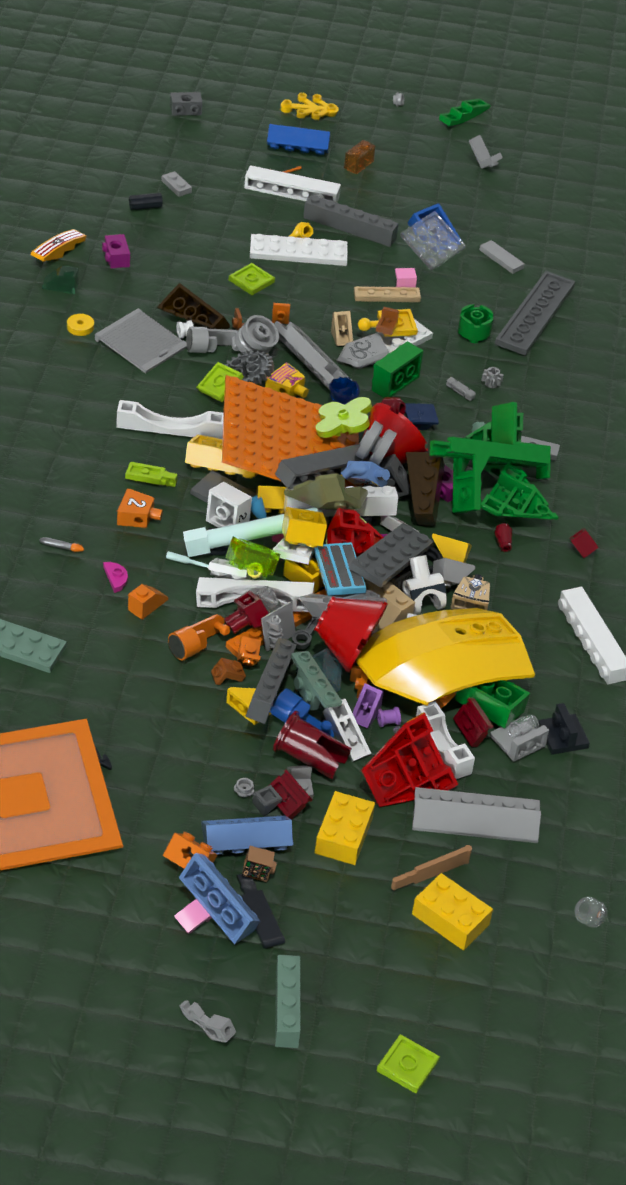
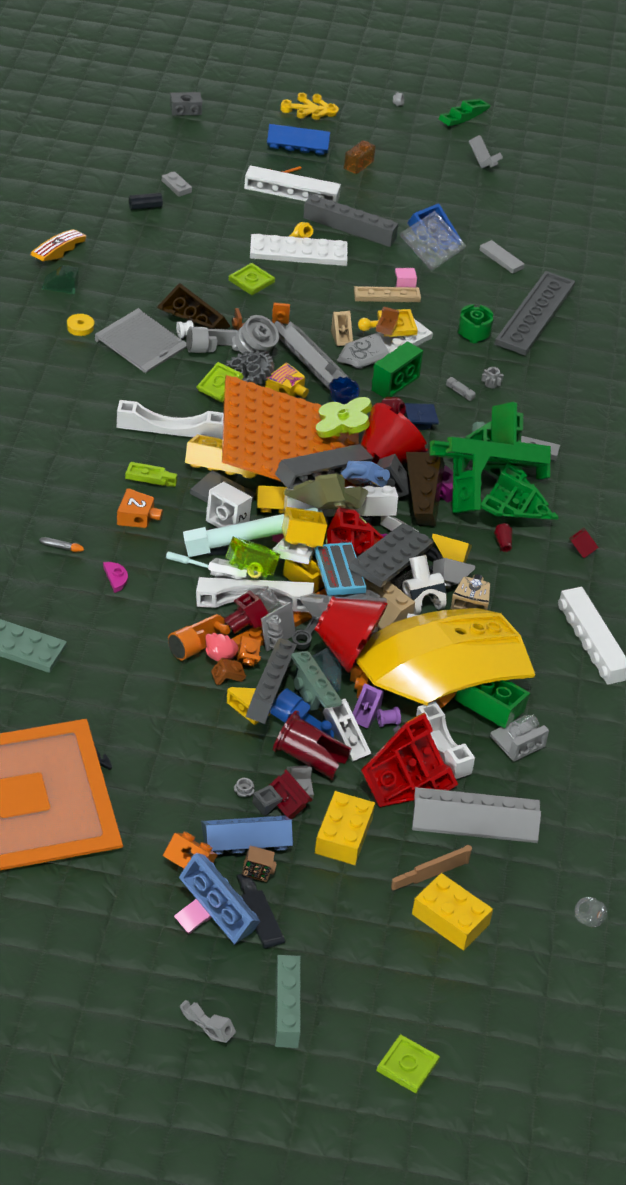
(116, 251): magenta brick -> none
(145, 600): orange slope -> none
(220, 647): none -> coral hair
(258, 508): dark azure cone -> none
(373, 442): light grey wheel -> none
(473, 722): dark red plate -> none
(564, 732): black bracket -> none

